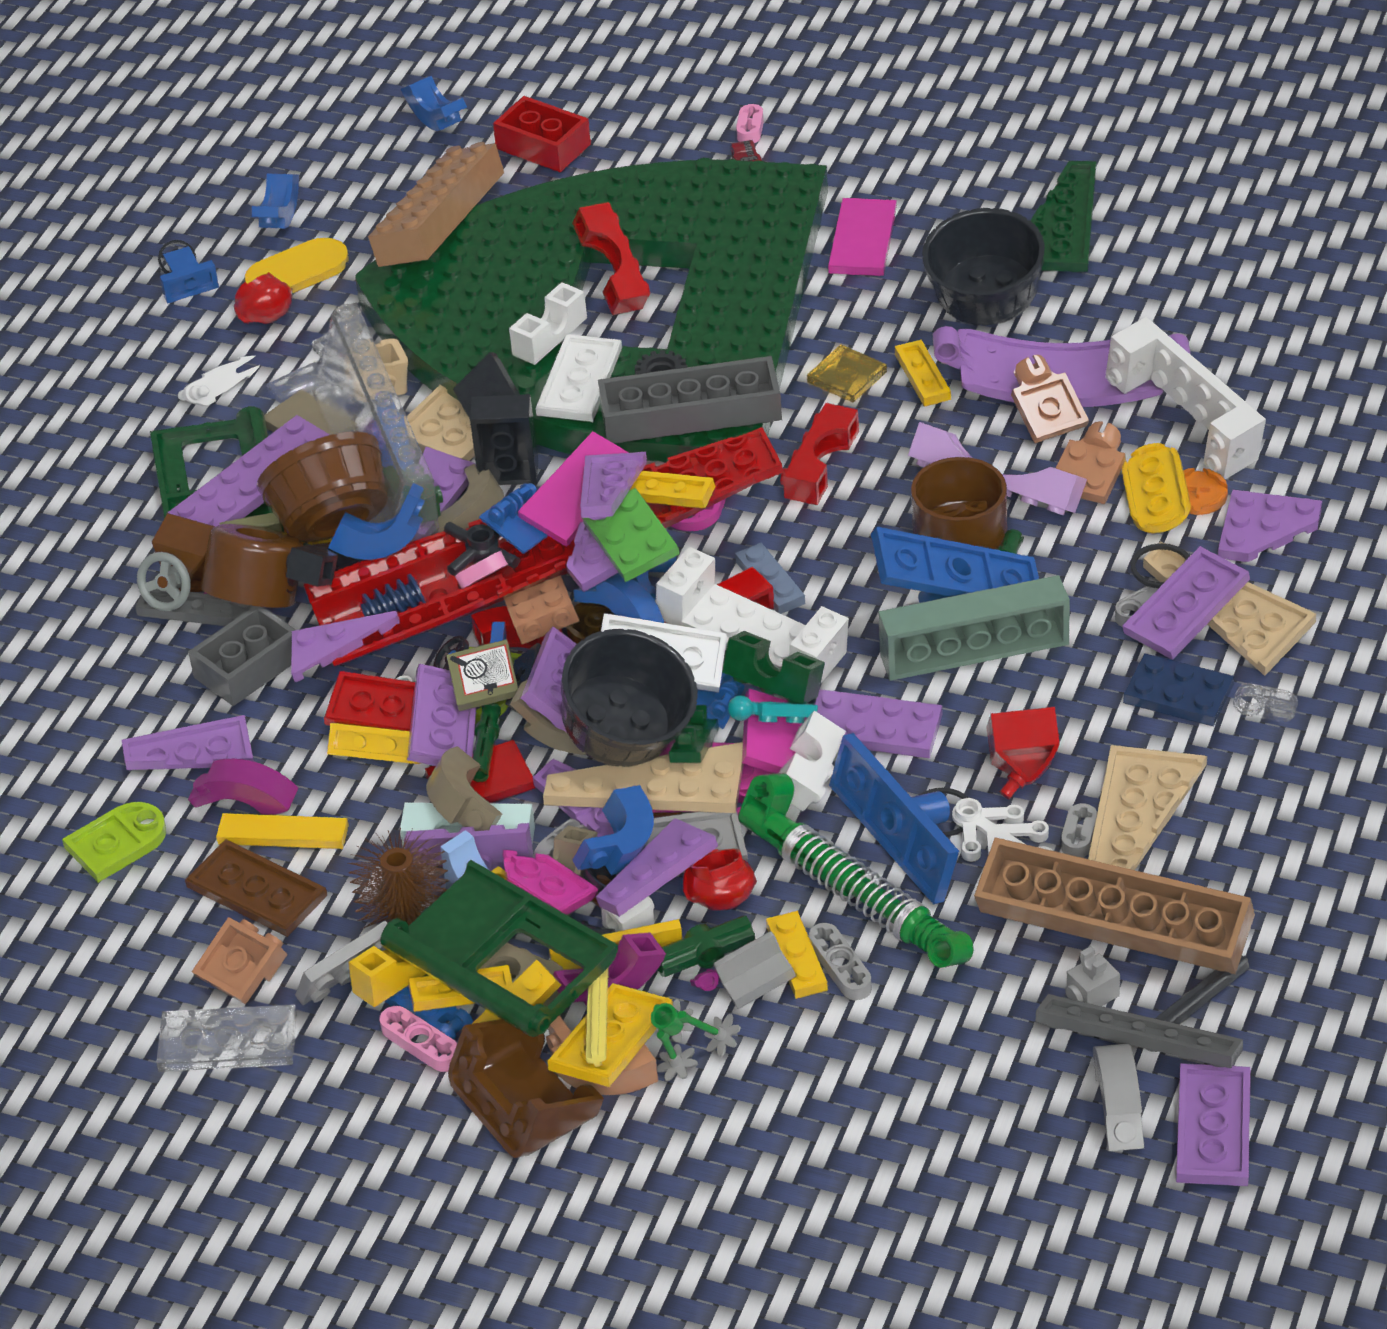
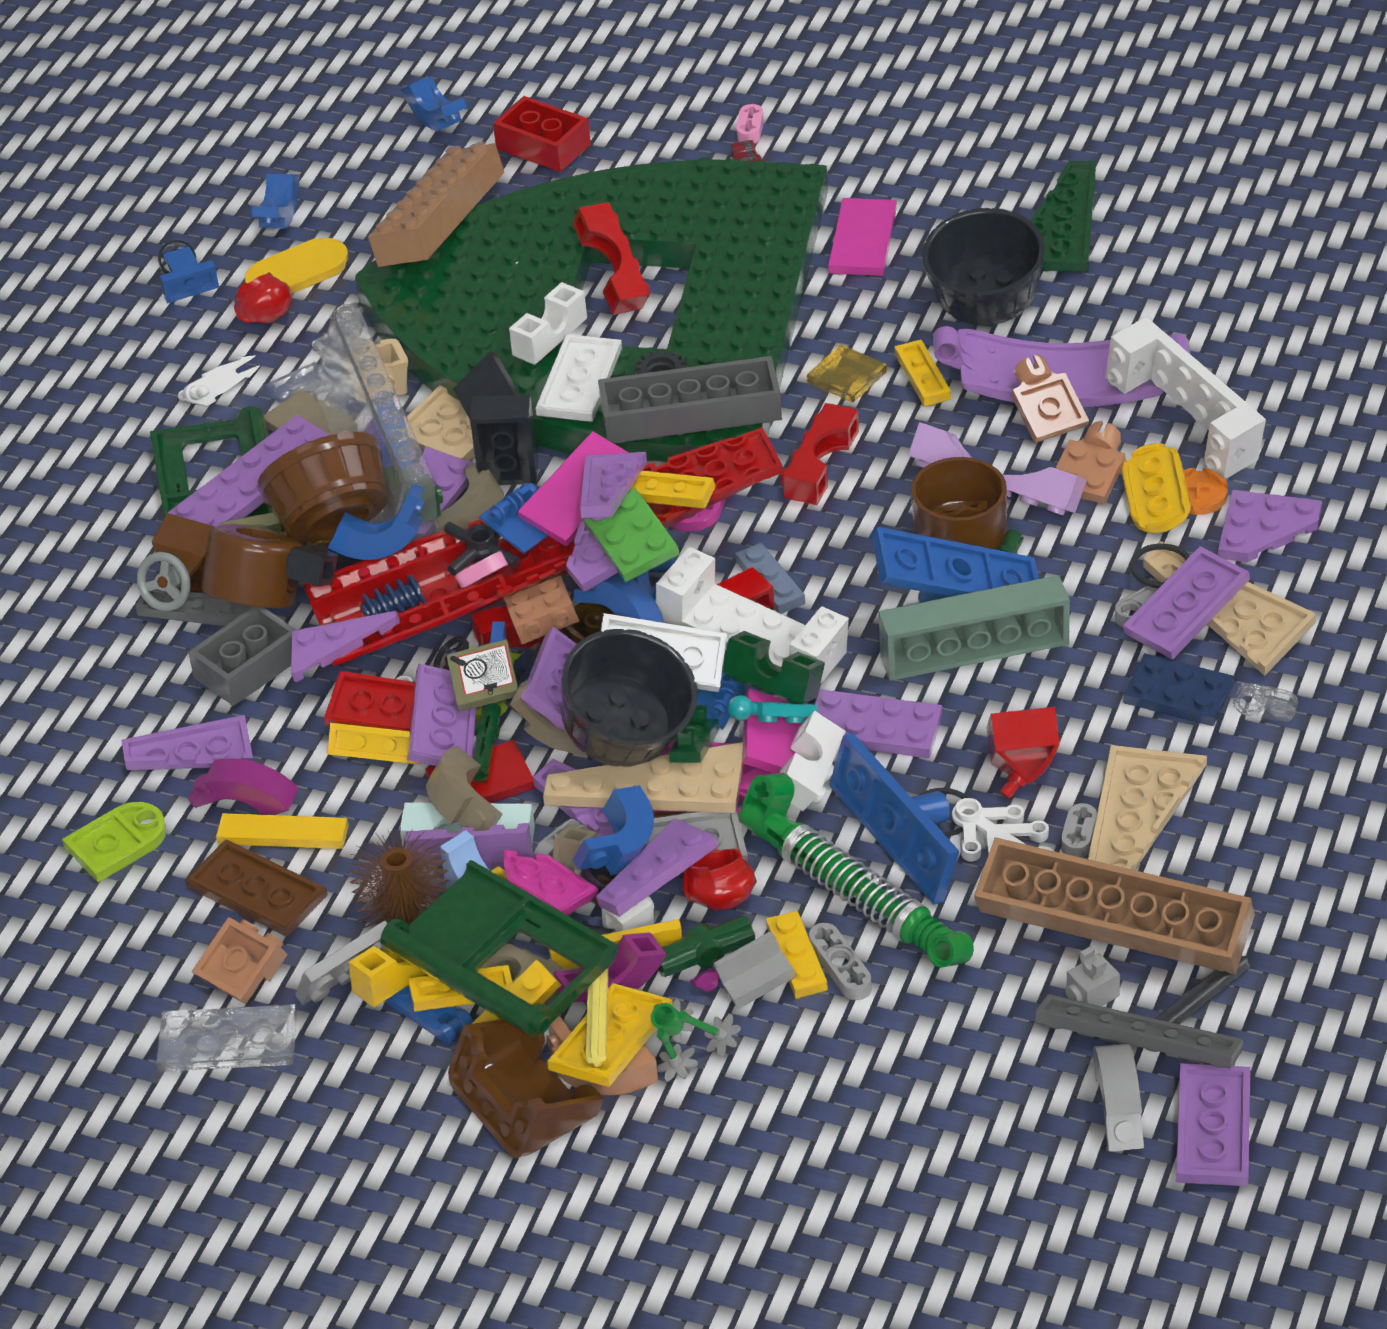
(414, 1026): bright pink beam -> none

